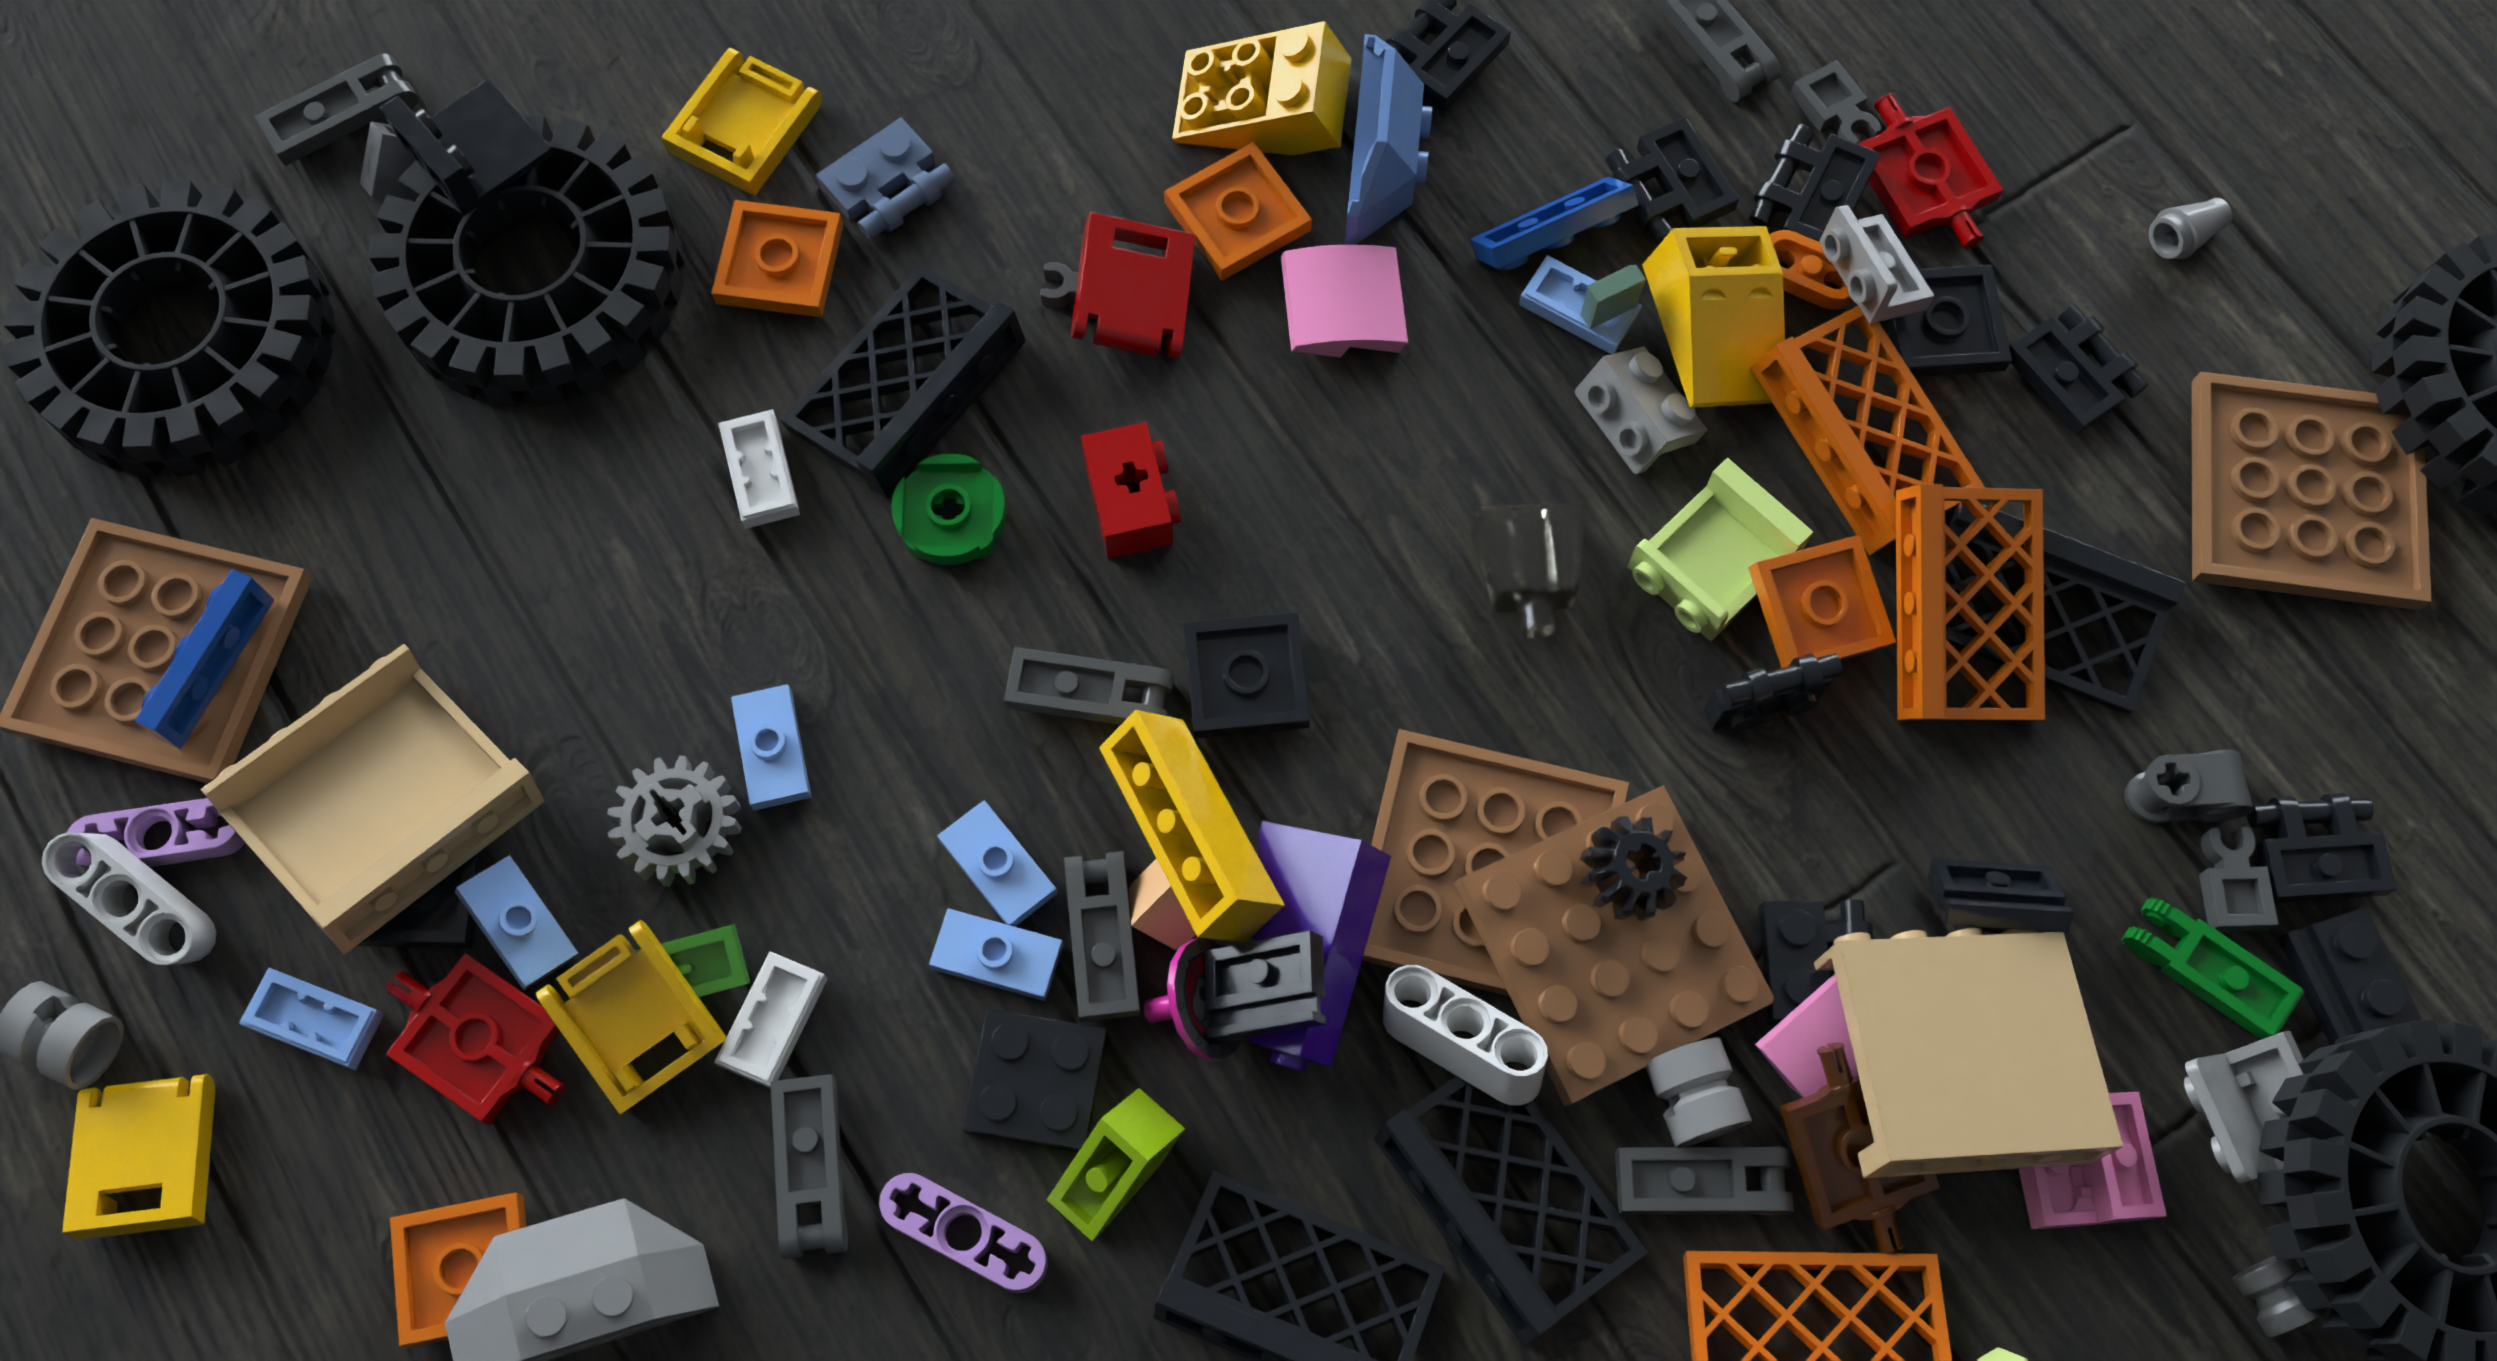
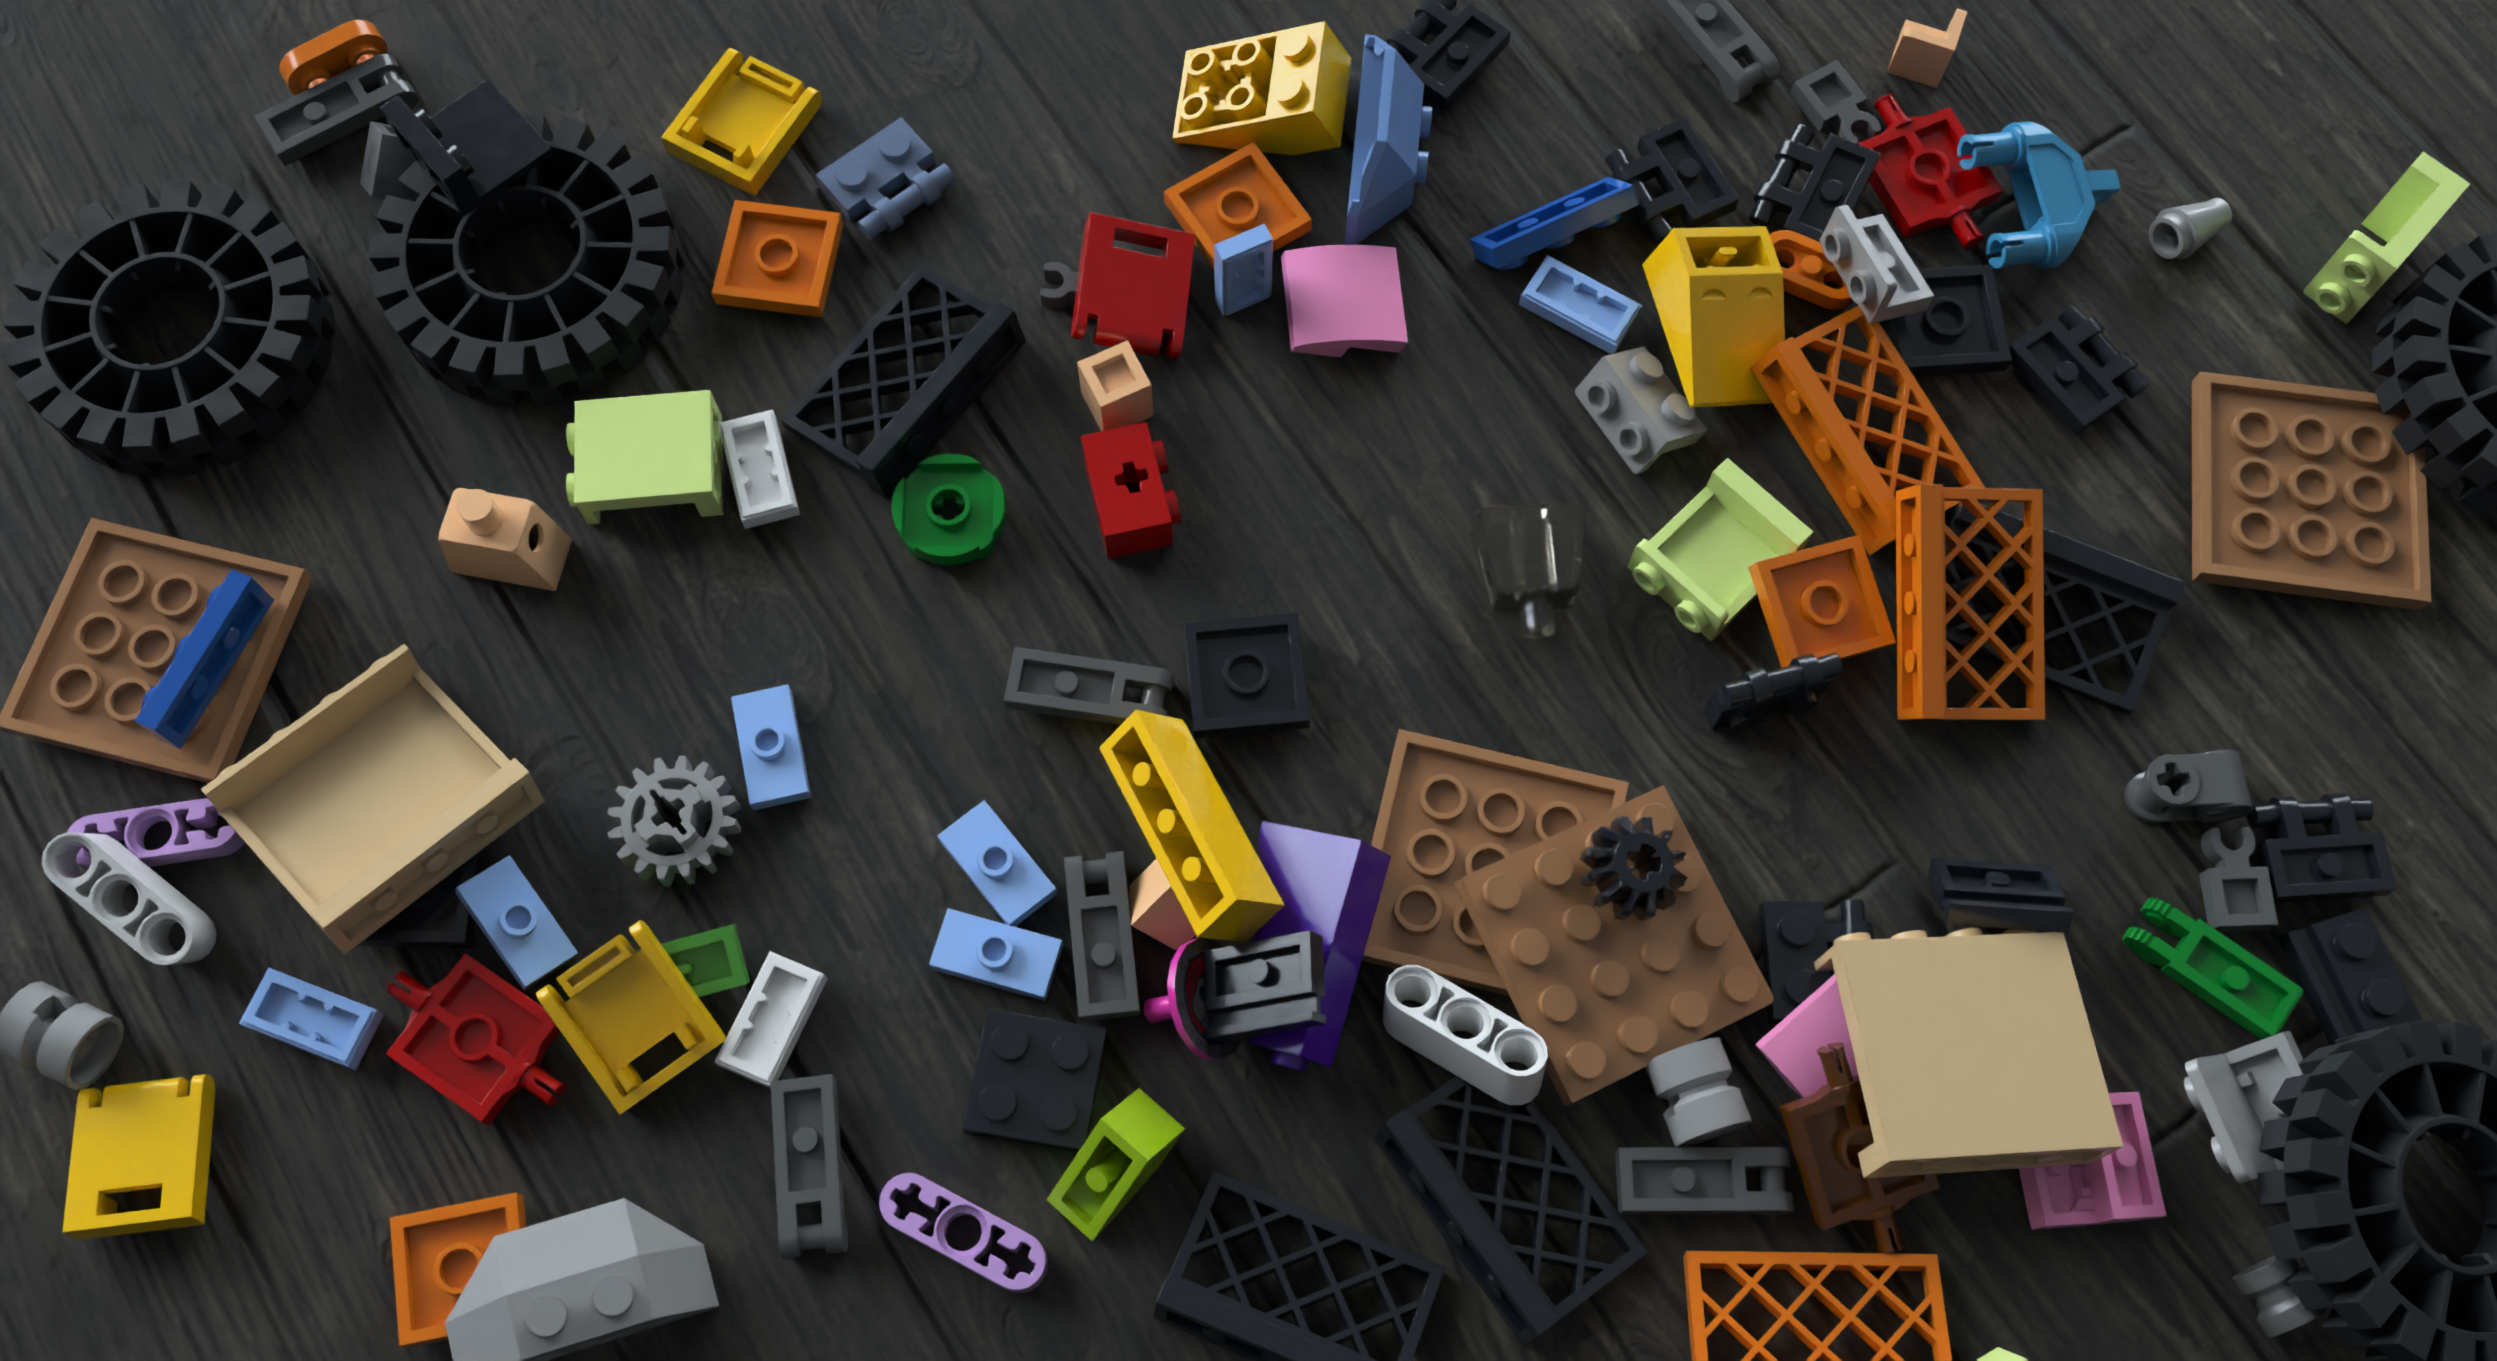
(331, 54): none -> orange plate
(493, 536): none -> light nougat torso
(646, 453): none -> yellowish green panel
(1116, 387): none -> light nougat panel
(1243, 270): none -> light blue plate
(1612, 296): sand green tile -> none
(1924, 51): none -> light nougat panel
(2049, 189): none -> dark azure connector
(2399, 219): none -> yellowish green panel

